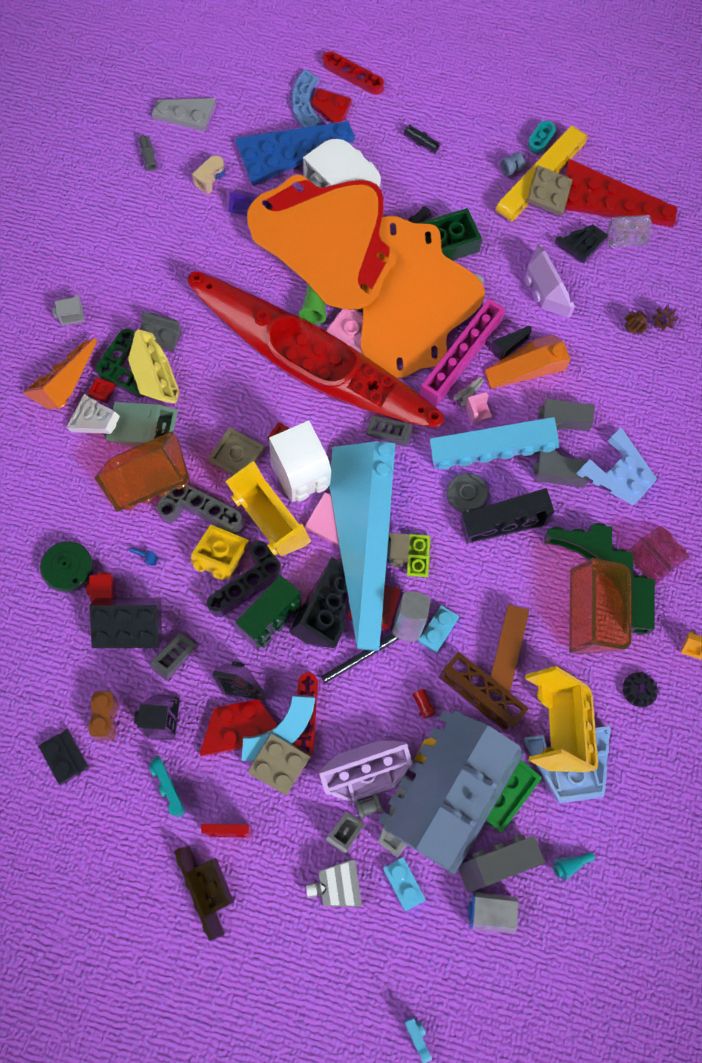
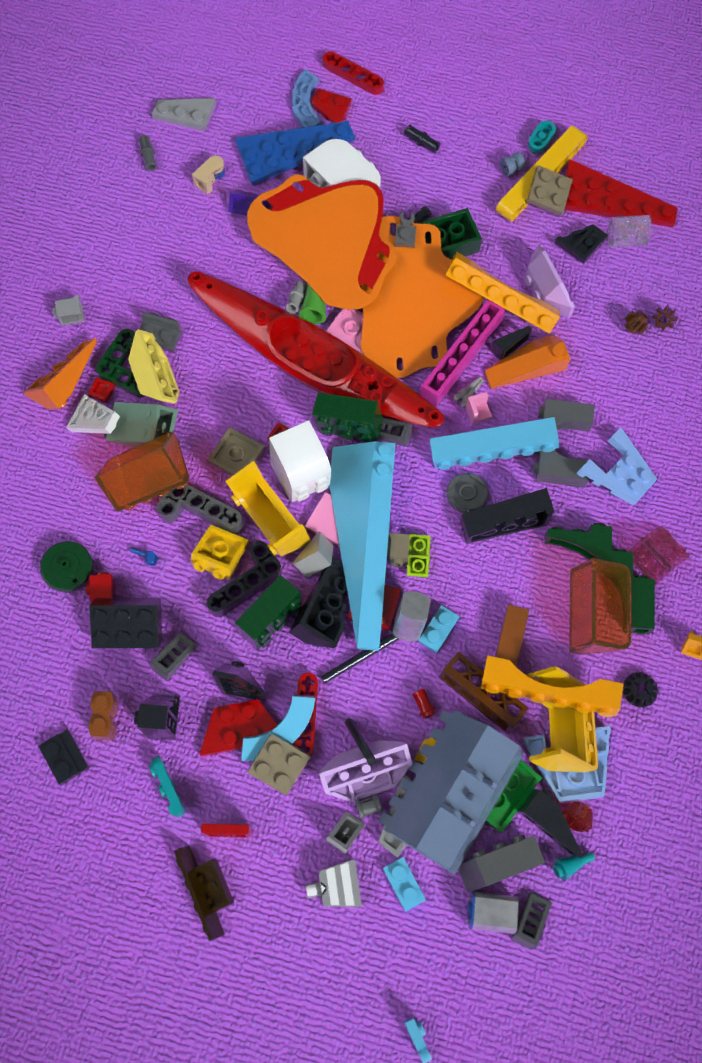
(296, 297): none -> light grey pin
(315, 556): none -> light grey slope
(347, 417): none -> dark green brick
(361, 743): none -> black bar
(405, 232): none -> dark grey plate
(480, 281): none -> light orange arch
(523, 939): none -> dark grey slope
(548, 817): none -> black slope
(579, 817): none -> clear red piece
(599, 697): none -> light orange arch

